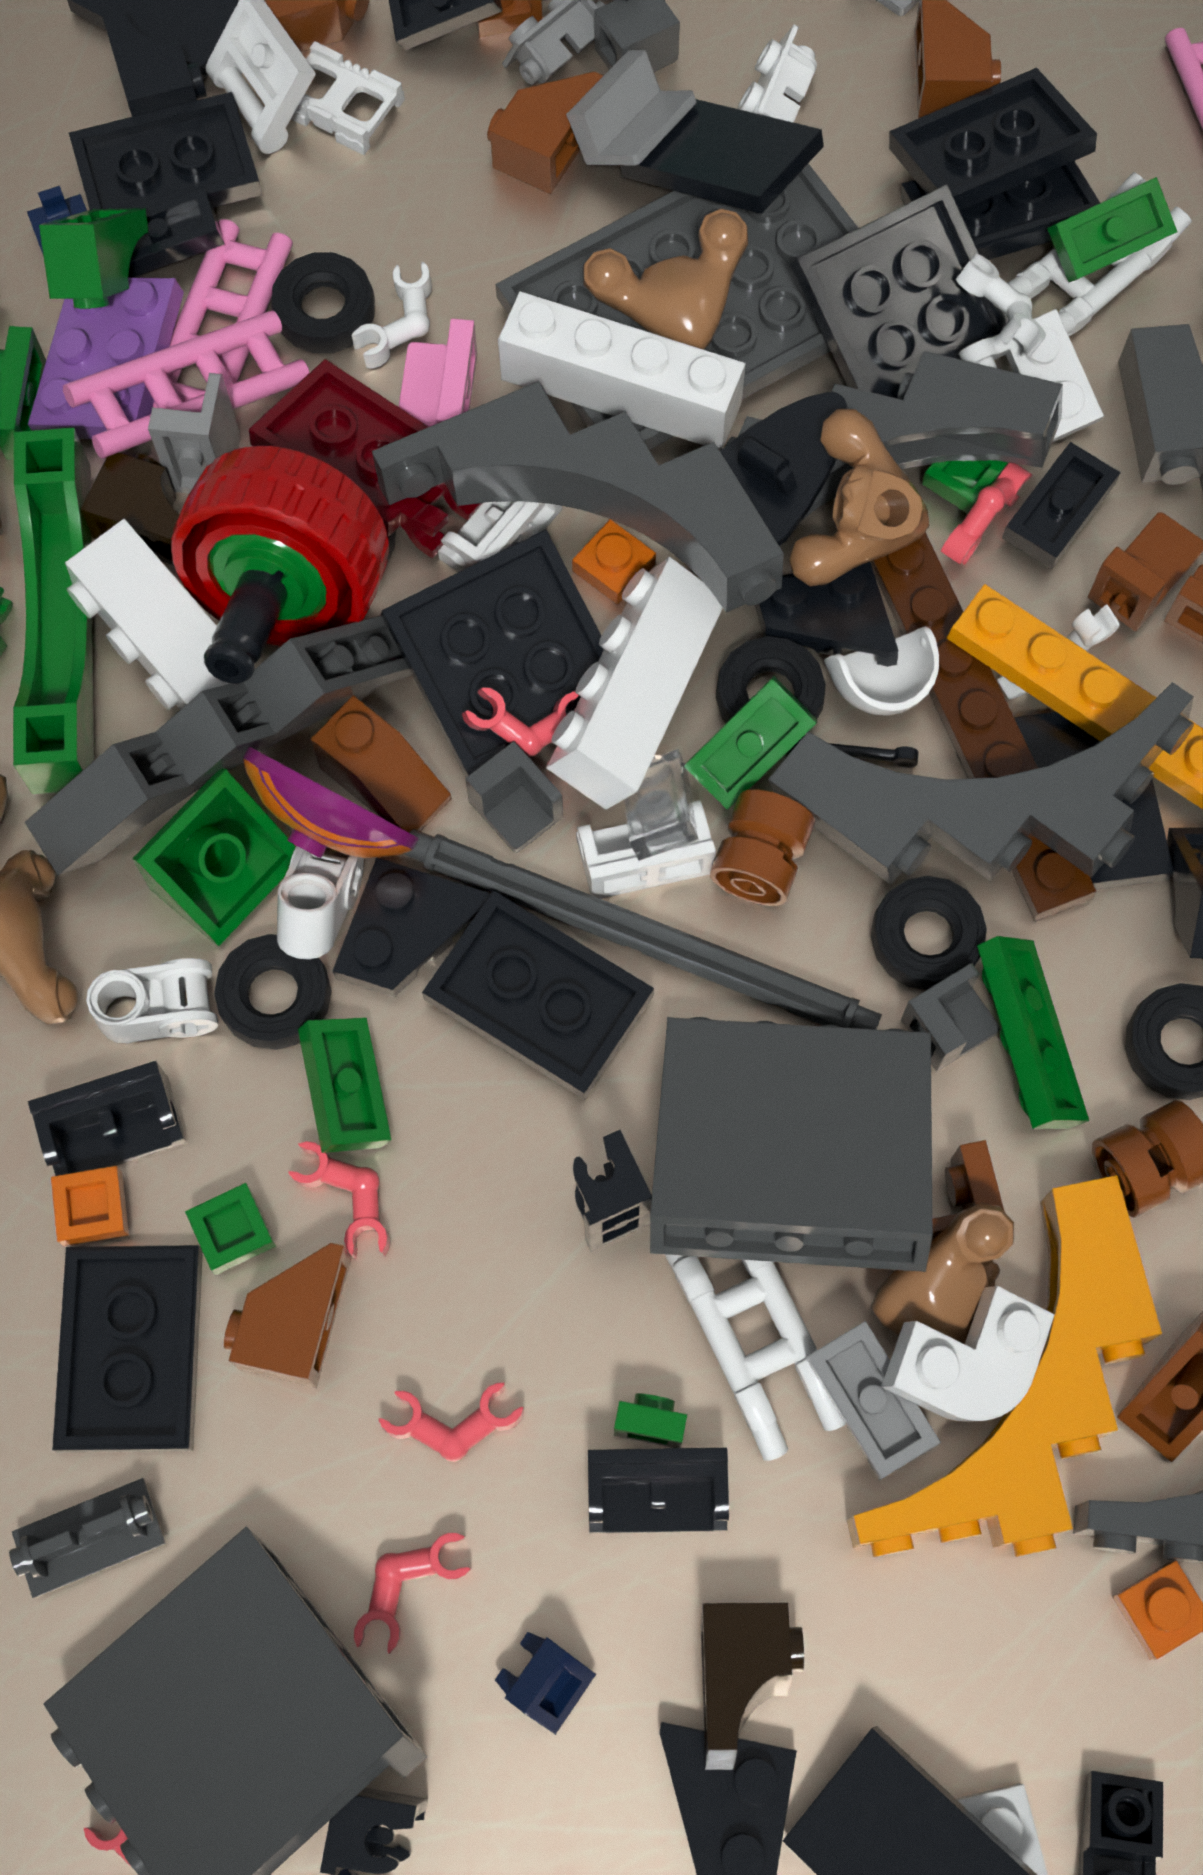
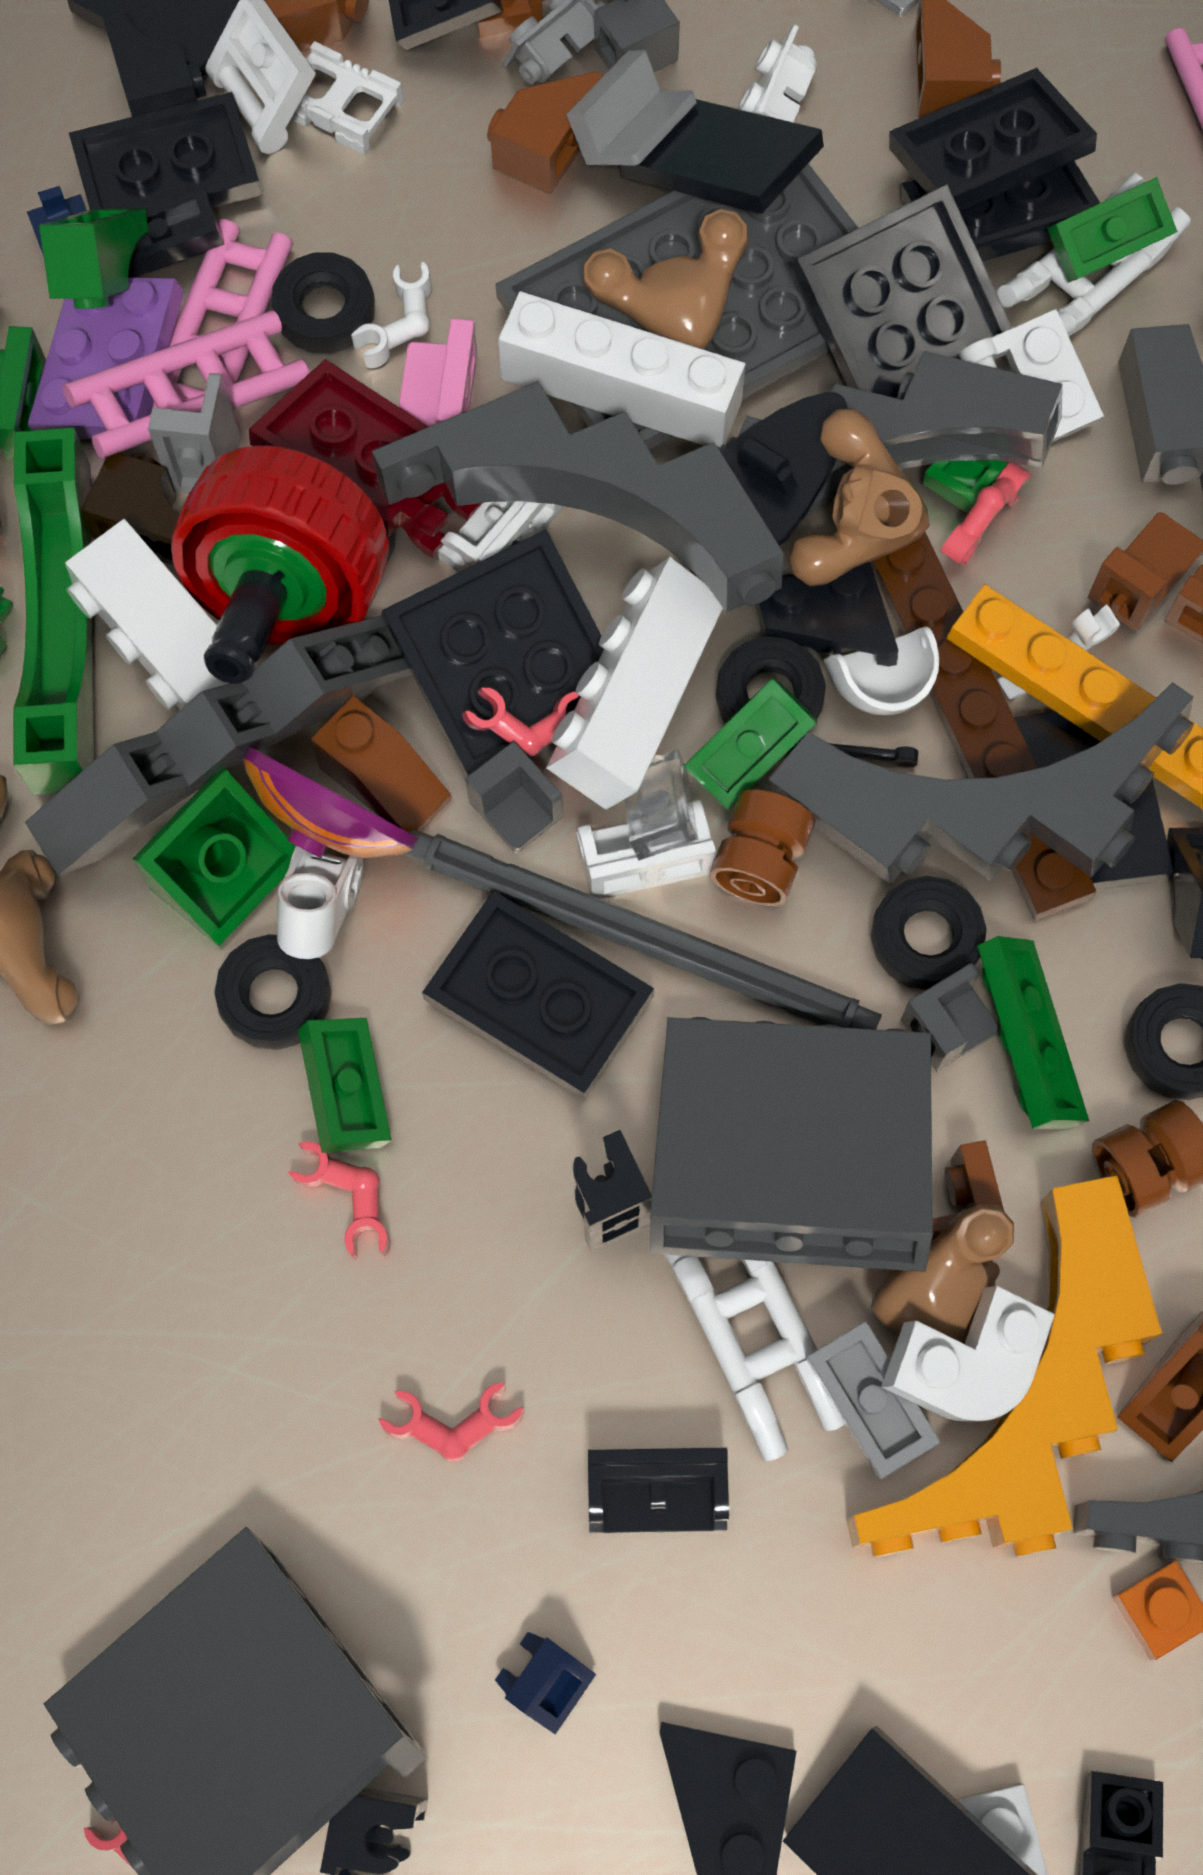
(86, 1538): dark grey hinge -> none
(89, 1206): orange plate -> none
(108, 1120): black hinge -> none
(128, 1349): black tile -> none
(159, 1001): white piece -> none
(230, 1229): green plate -> none
(290, 1319): dark orange slope -> none
(390, 1572): coral arm -> none
(402, 925): black wing -> none
(612, 560): orange plate -> none
(650, 1421): green plate -> none
(745, 1661): dark brown arch -> none
(983, 279): white arm -> none
(1060, 505): black plate -> none

